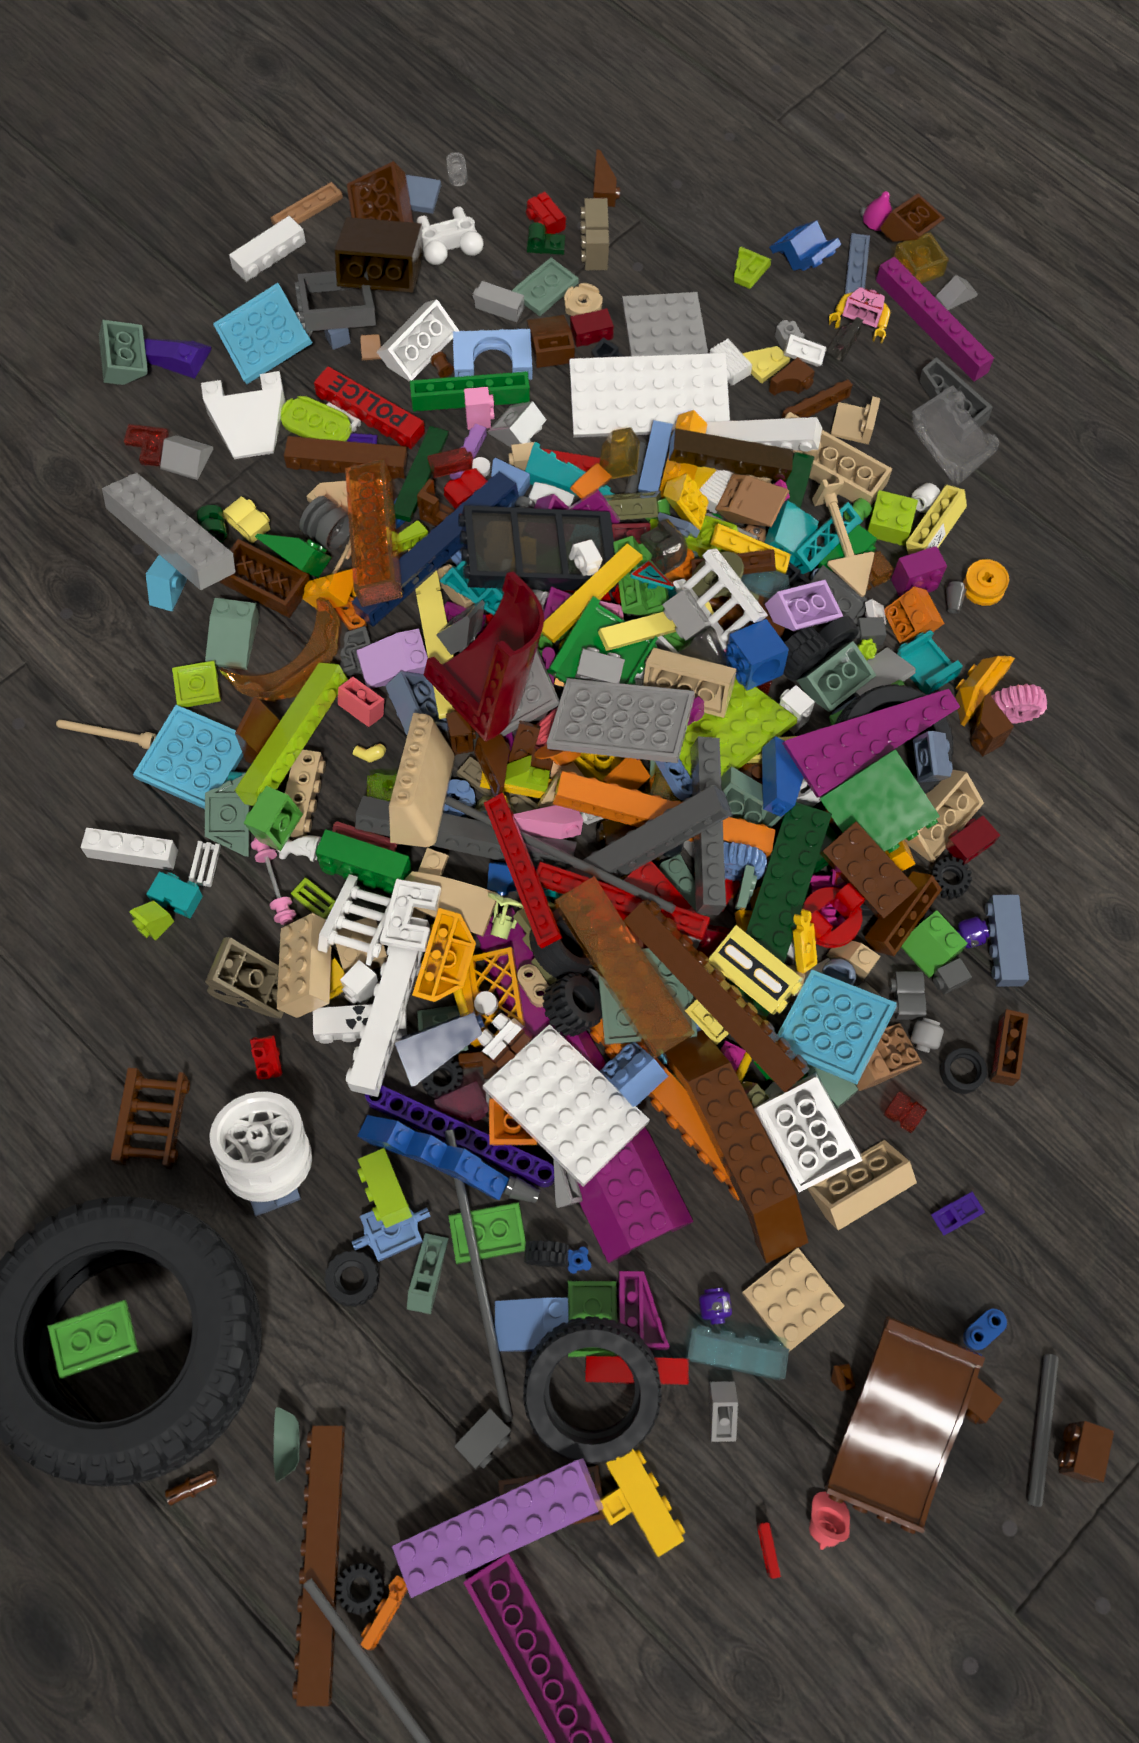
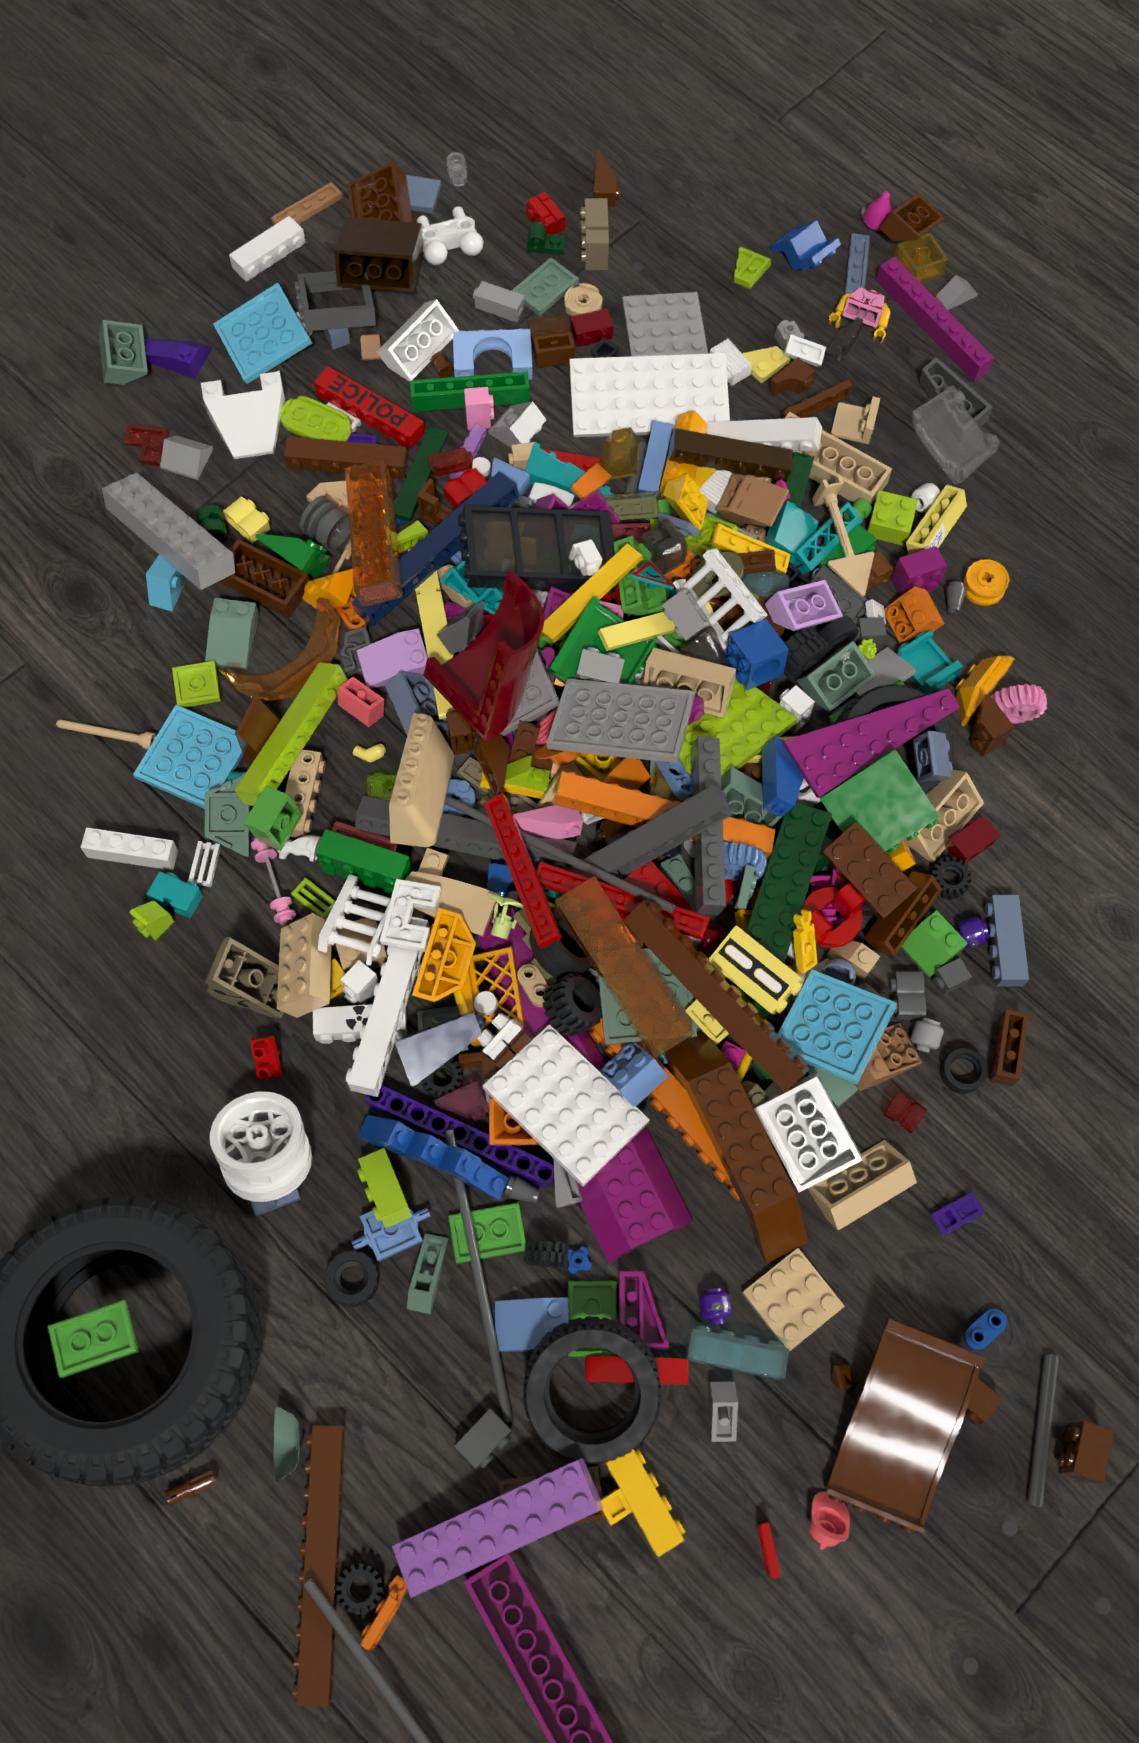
(127, 1126): reddish brown fence -> none

